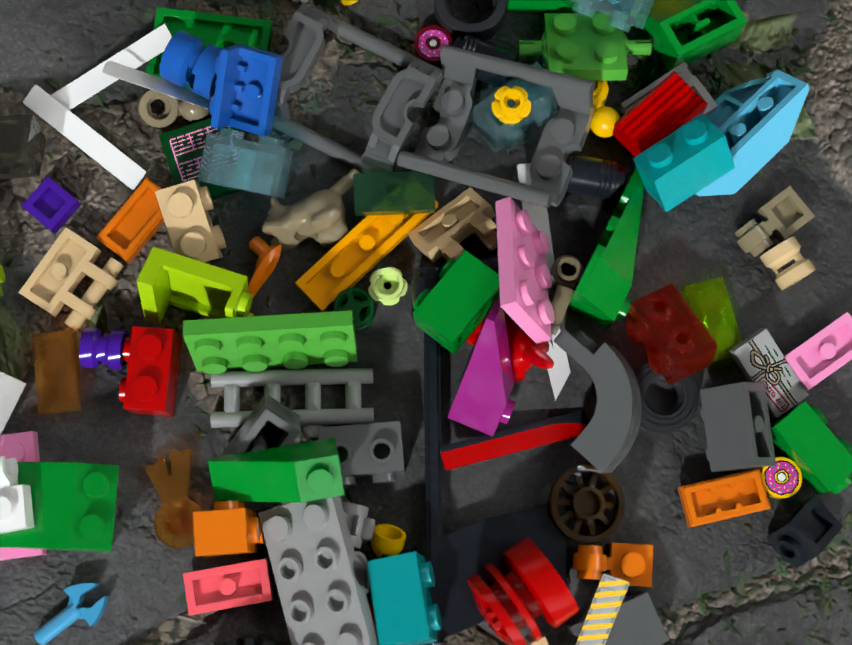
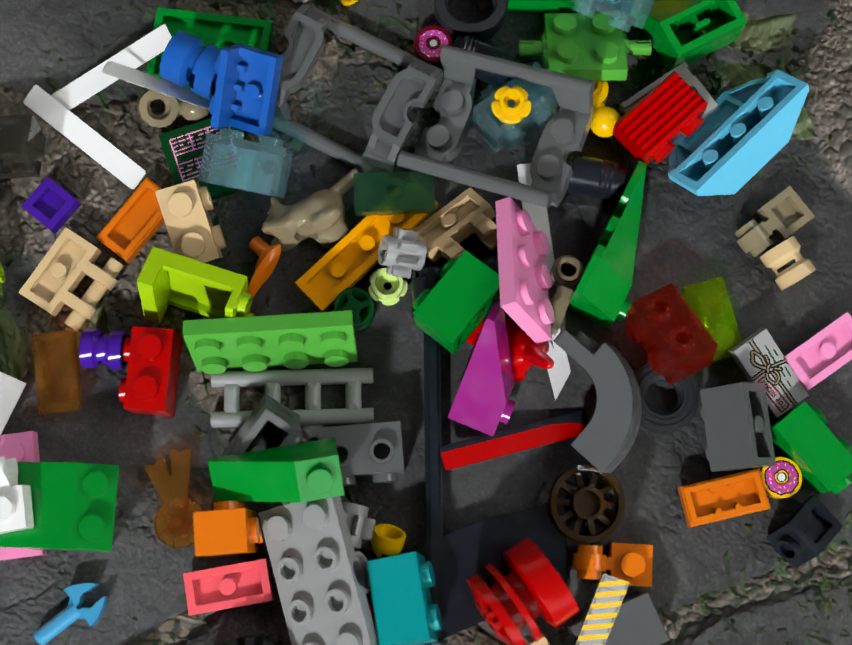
(402, 252): none -> light grey gear
(684, 162): teal brick -> none

